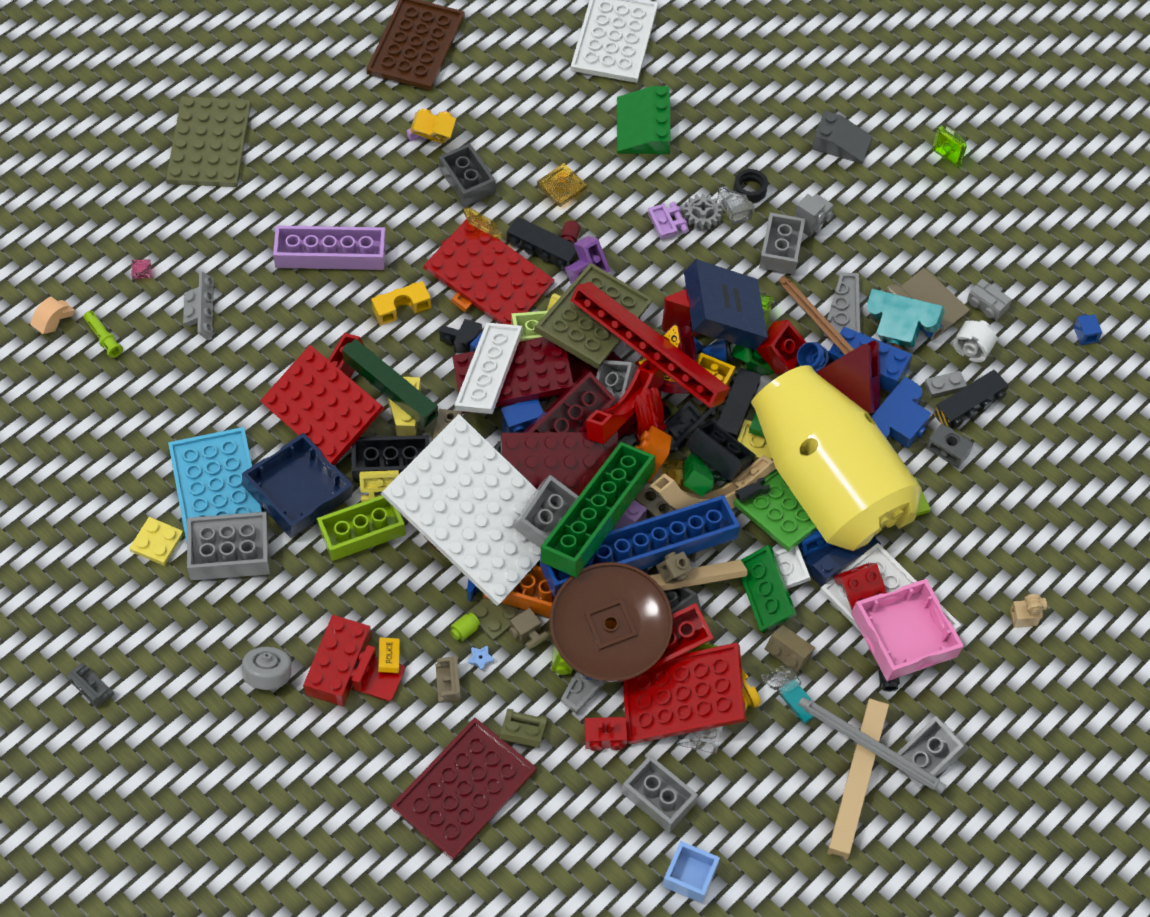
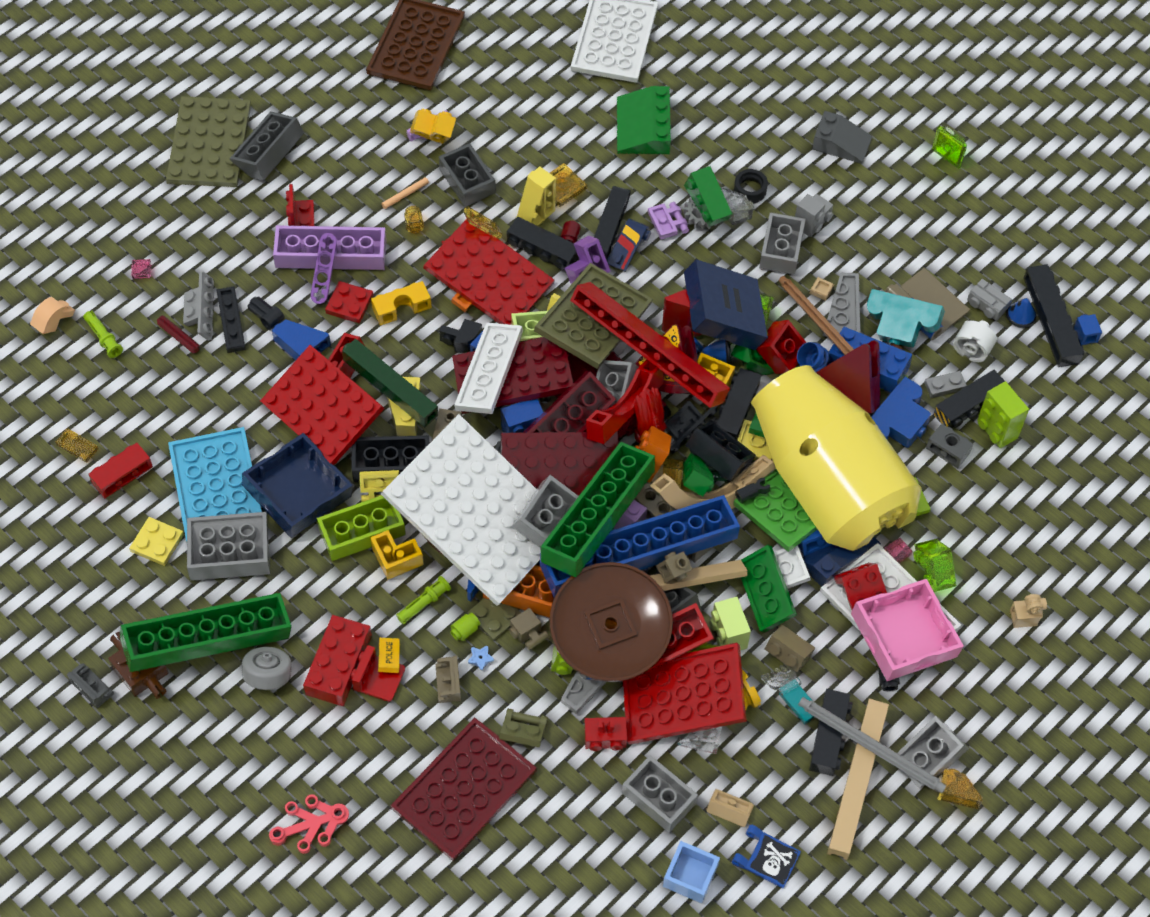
(76, 445): none -> clear yellow tile
(120, 470): none -> red brick
(137, 680): none -> reddish brown brick
(178, 334): none -> dark red axle
(204, 632): none -> green brick
(230, 319): none -> black tile
(267, 145): none -> dark grey slope
(268, 315): none -> black piece
(297, 337): none -> blue slope
(299, 212): none -> red bracket
(312, 823): none -> coral plant
(323, 268): none -> medium lavender beam
(349, 302): none -> red plate
(396, 559): none -> yellow brick
(405, 193): none -> light nougat bar
(413, 219): none -> clear yellow brick
(430, 595): none -> lime pin
(538, 197): none -> light yellow wedge
(612, 218): none -> black beam
(627, 244): none -> dark blue door
(708, 196): none -> green wedge
(730, 623): none -> yellowish green brick
(730, 808): none -> tan slope
(770, 859): none -> flag
(821, 288): none -> tan tile
(829, 740): none -> black brick
(899, 550): none -> clear pink tile
(937, 562): none -> clear neon green brick
(959, 789): none -> clear yellow slope
(1002, 415): none -> lime brick
(1021, 313): none -> blue hat
(1053, 315): none -> black brick

